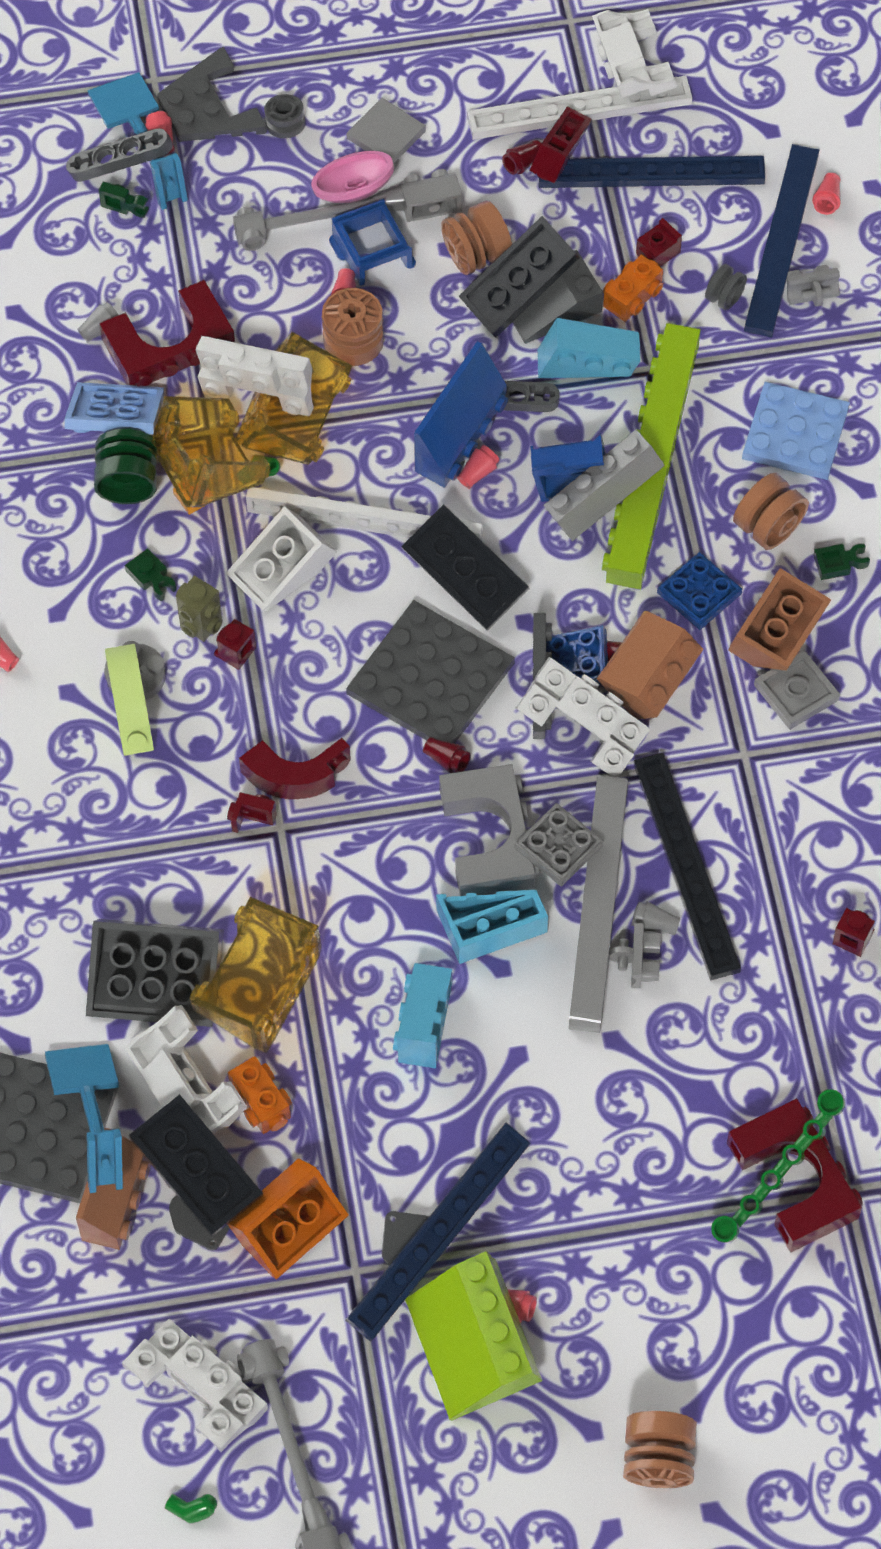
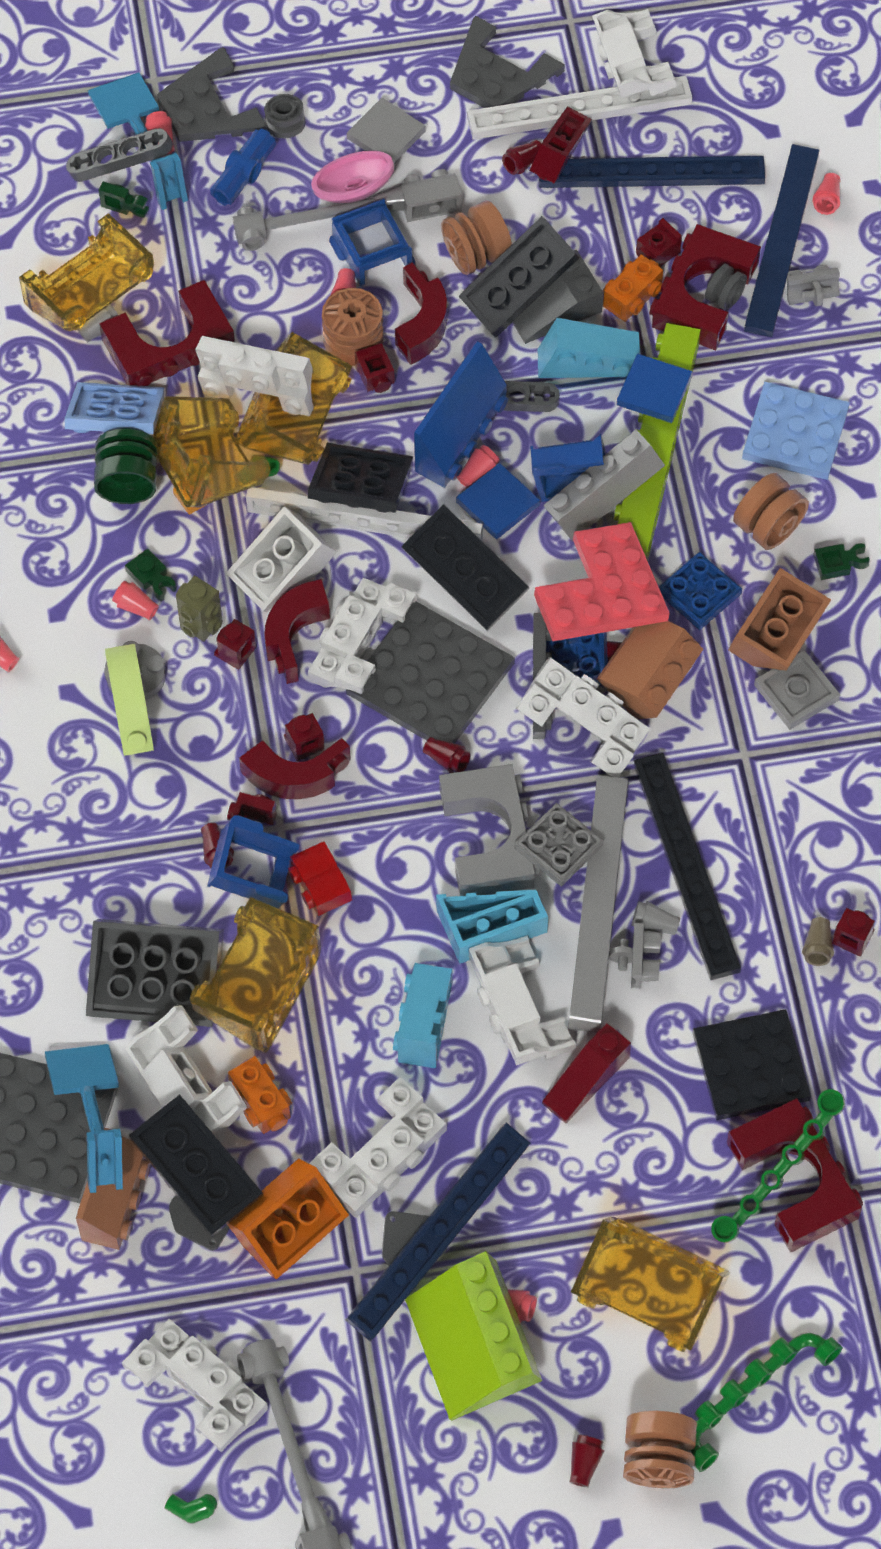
(90, 279): none -> clear yellow windscreen
(134, 600): none -> coral cone
(210, 836): none -> dark red cone
(243, 167): none -> blue piece
(251, 835): none -> blue piece
(293, 611): none -> dark red arch
(302, 730): none -> dark red brick
(320, 879): none -> red brick
(353, 631): none -> white bracket
(360, 477): none -> black plate
(375, 368): none -> dark red brick
(386, 1154): none -> white bracket
(425, 331): none -> dark red arch
(491, 79): none -> dark grey wing
(498, 501): none -> blue tile
(510, 1003): none -> white bracket
(584, 1459): none -> dark red cone
(588, 1072): none -> dark red slope
(615, 594): none -> coral plate
(650, 1281): none -> clear yellow windscreen
(654, 388): none -> blue tile
(702, 254): none -> dark red arch
(751, 1064): none -> black plate
(758, 1375): none -> green bar
(818, 943): none -> dark tan cone

